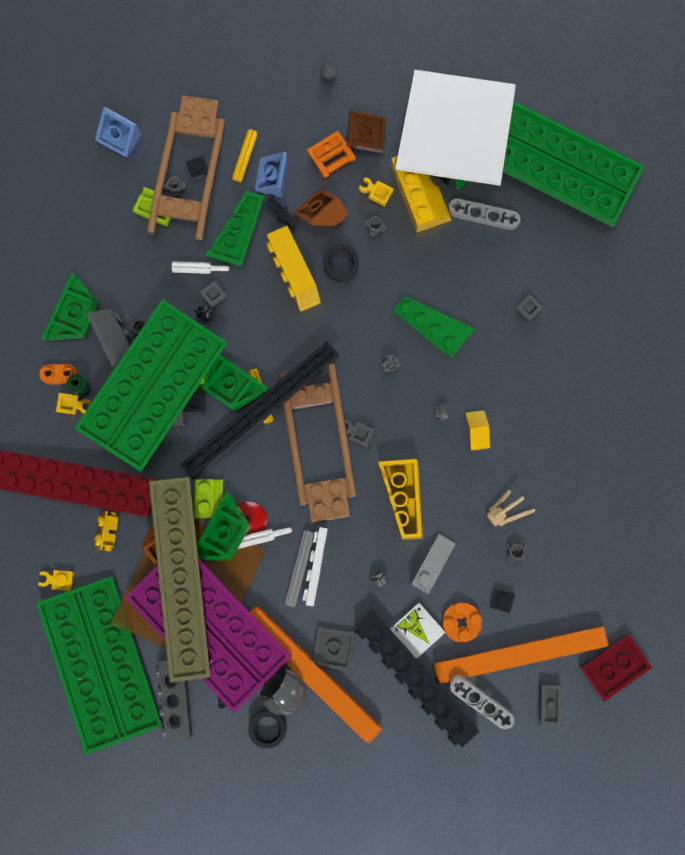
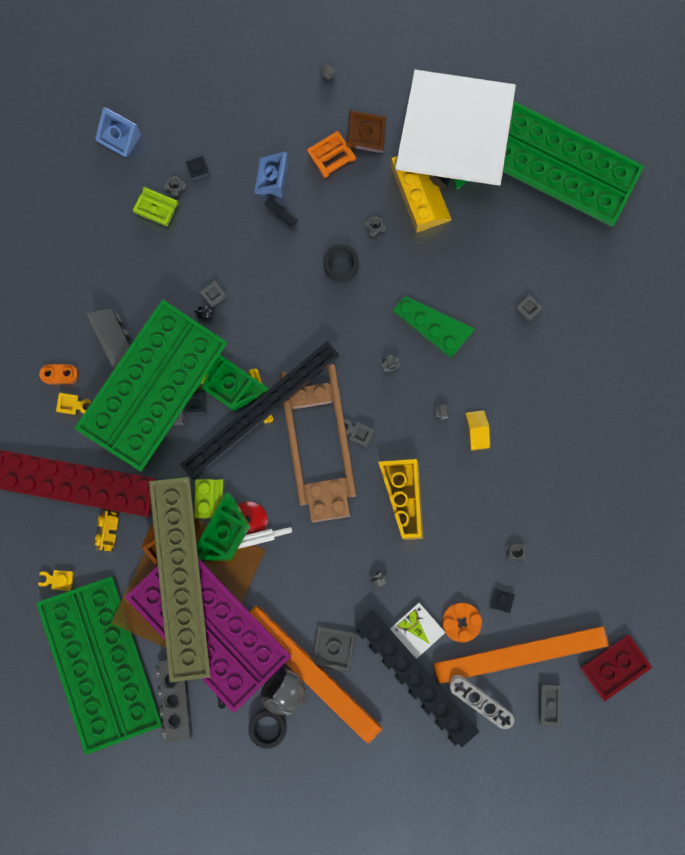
(70, 316): green wing -> none
(79, 390): dark green brick -> none
(136, 323): dark grey plate -> none
(196, 118): medium nougat plate -> none
(196, 267): white axle -> none
(236, 236): green wing -> none
(244, 155): yellow axle -> none
(293, 268): yellow wedge -> none
(299, 569): light grey axle -> none
(316, 558): white plate -> none
(322, 209): dark orange slope -> none
(379, 192): yellow plate -> none
(433, 564): light grey slope -> none
(484, 211): light grey beam -> none
(497, 516): tan plant -> none

